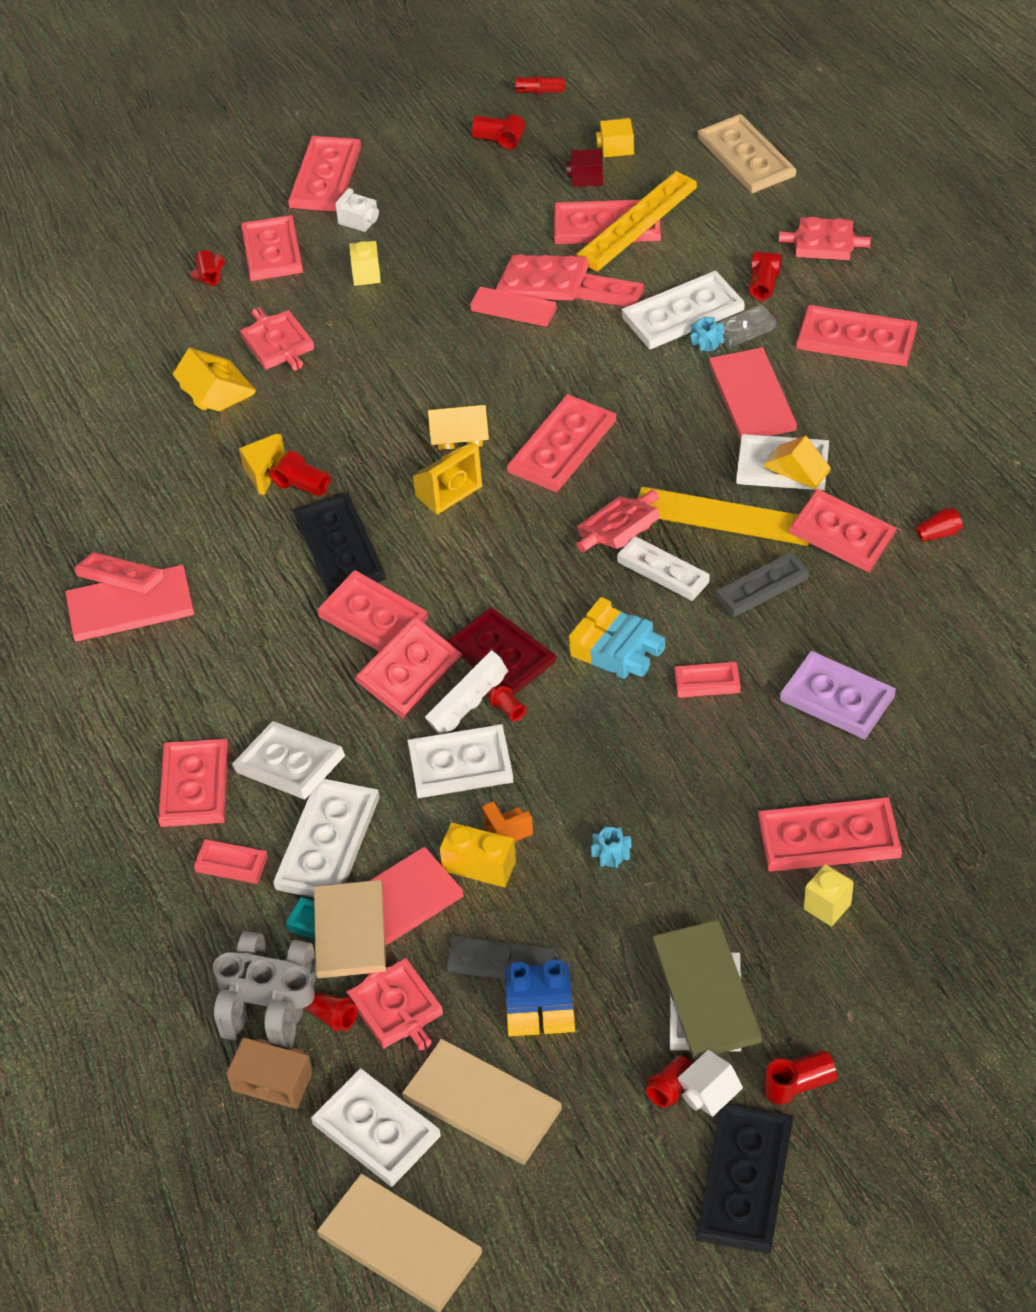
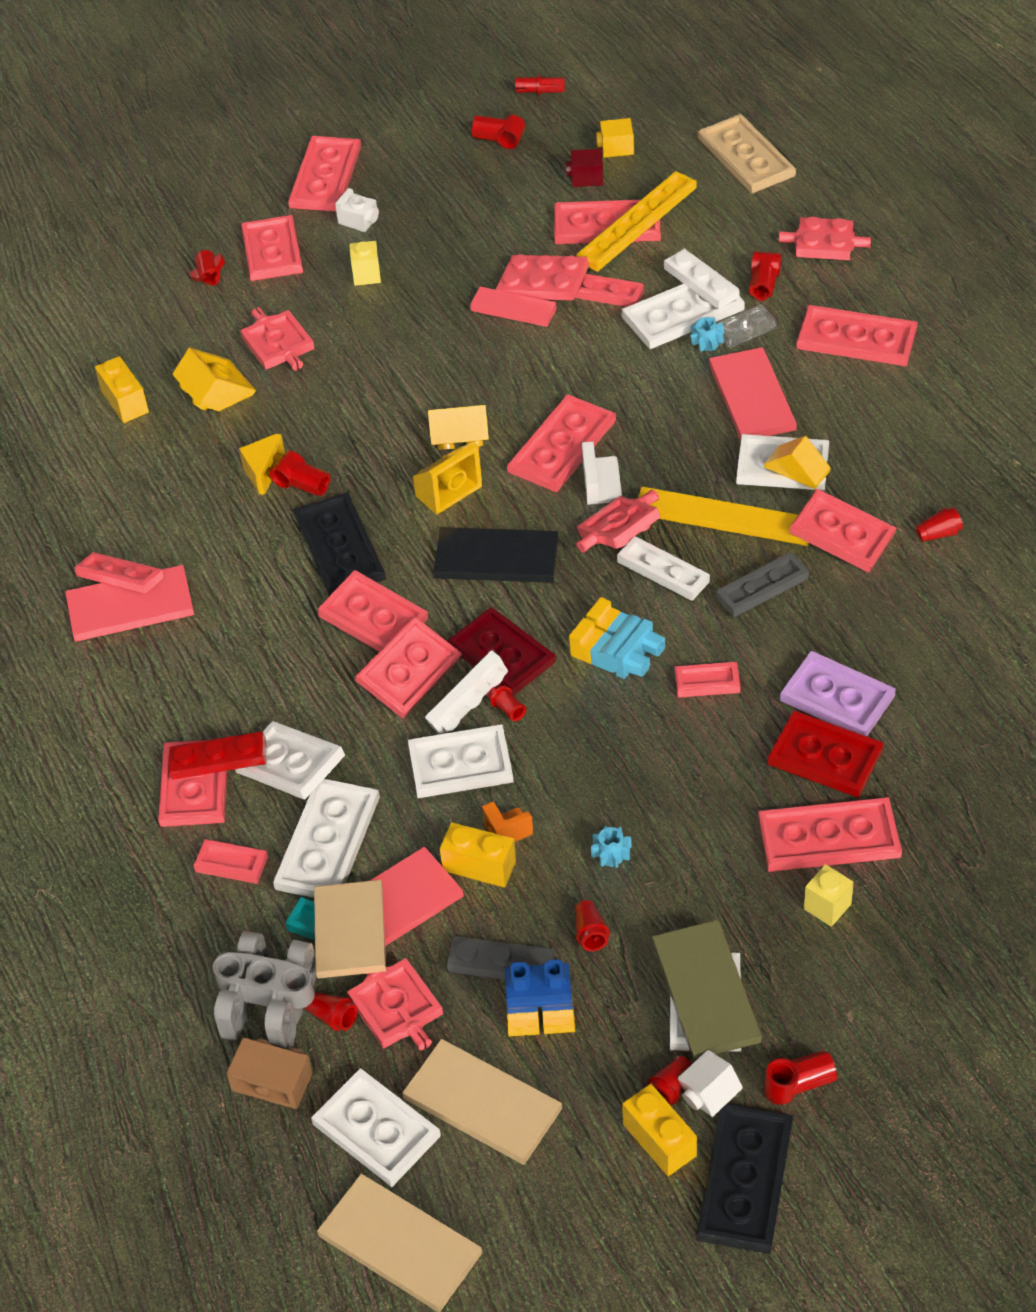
(121, 389): none -> yellow brick
(217, 755): none -> red plate
(496, 554): none -> black tile
(590, 927): none -> red cone
(600, 476): none -> white panel
(659, 1130): none -> yellow brick
(701, 279): none -> white plate
(826, 754): none -> red plate

